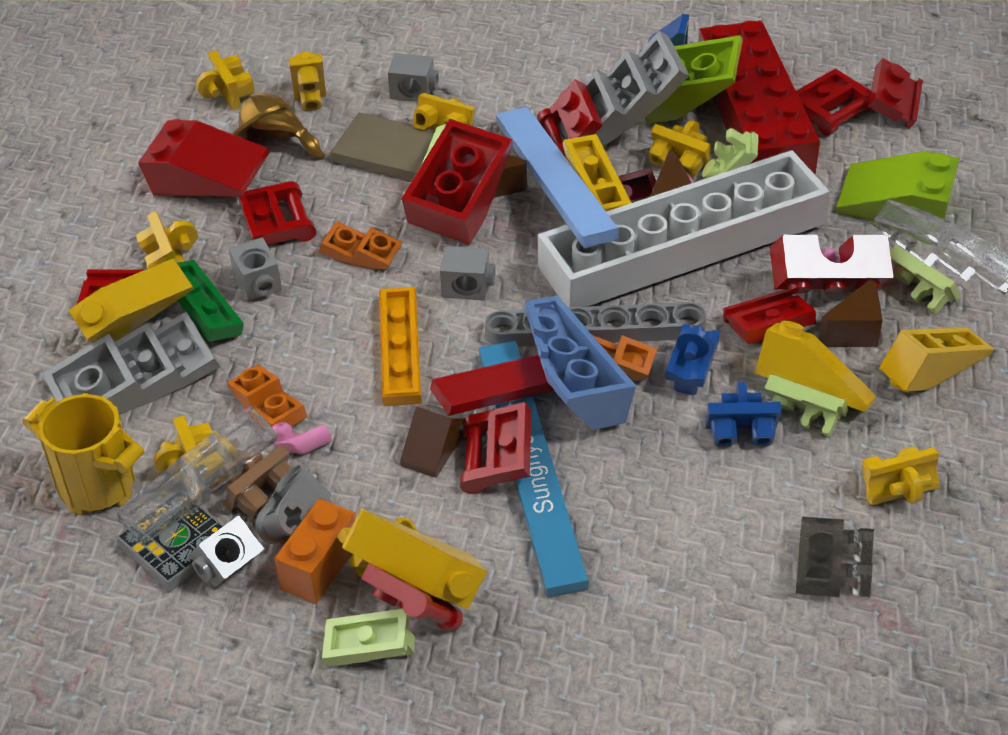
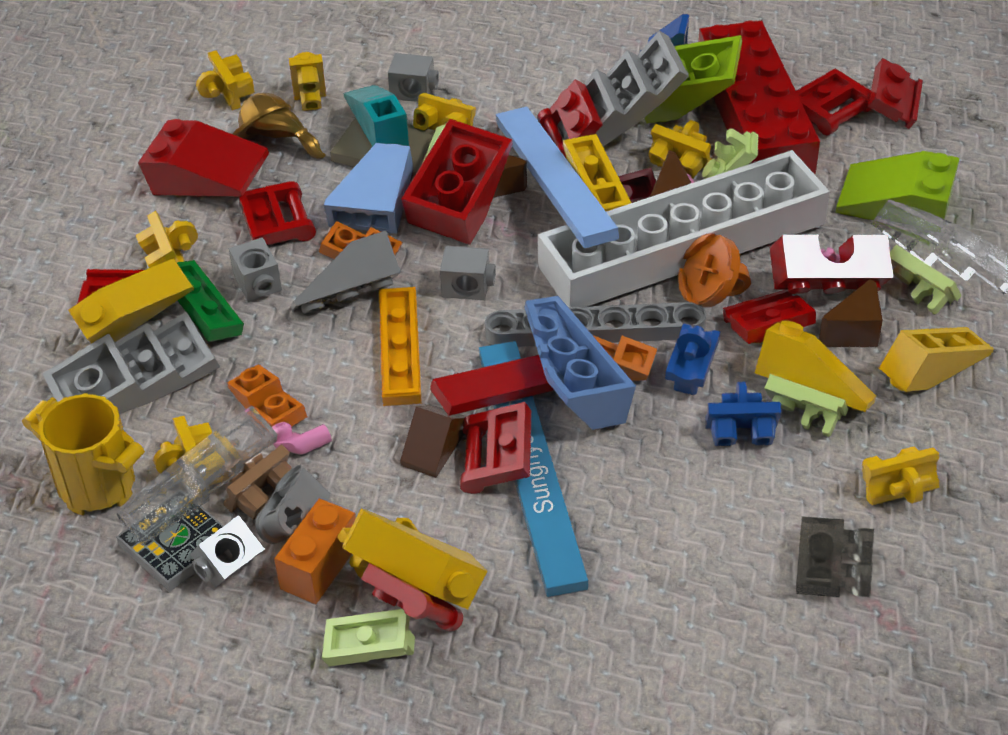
(360, 265): none -> light grey slope
(373, 190): none -> light blue slope
(379, 115): none -> teal slope
(712, 271): none -> orange tile

